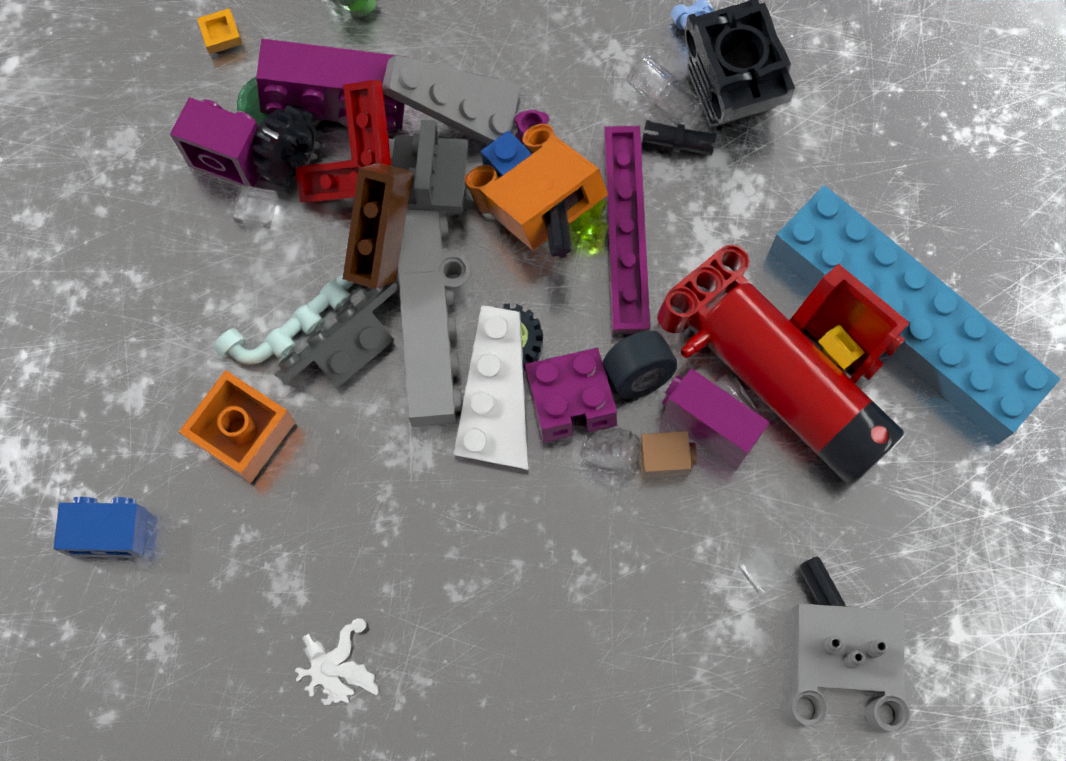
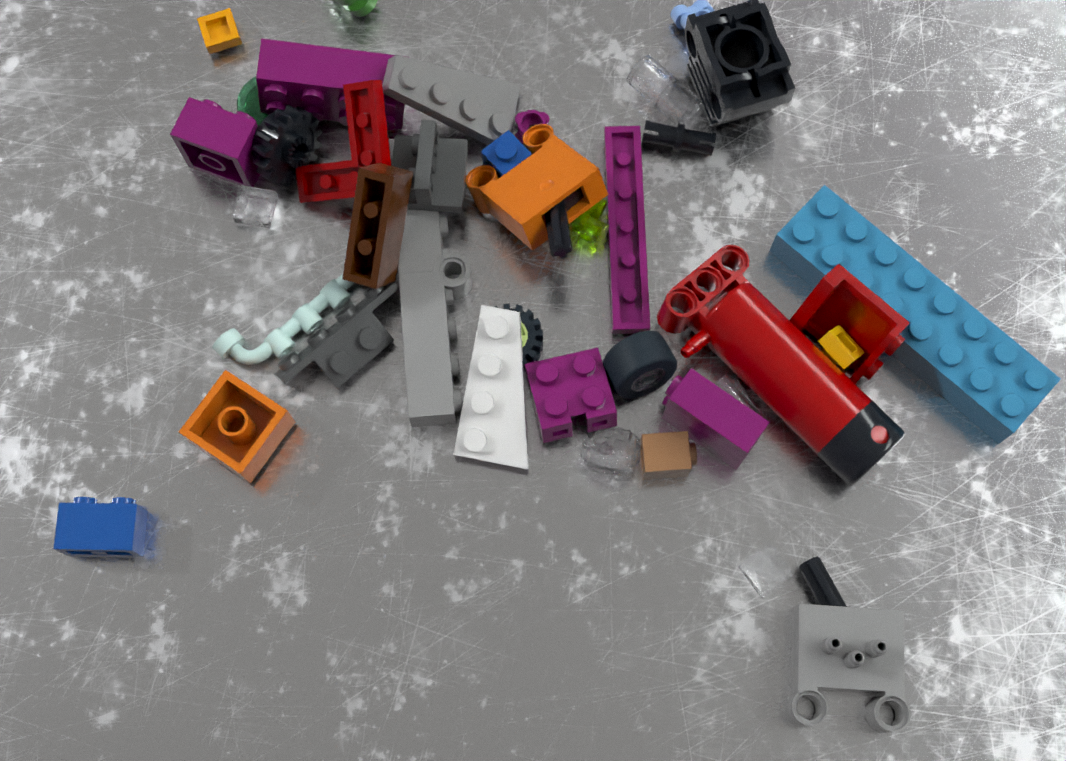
(326, 667): white piece -> none

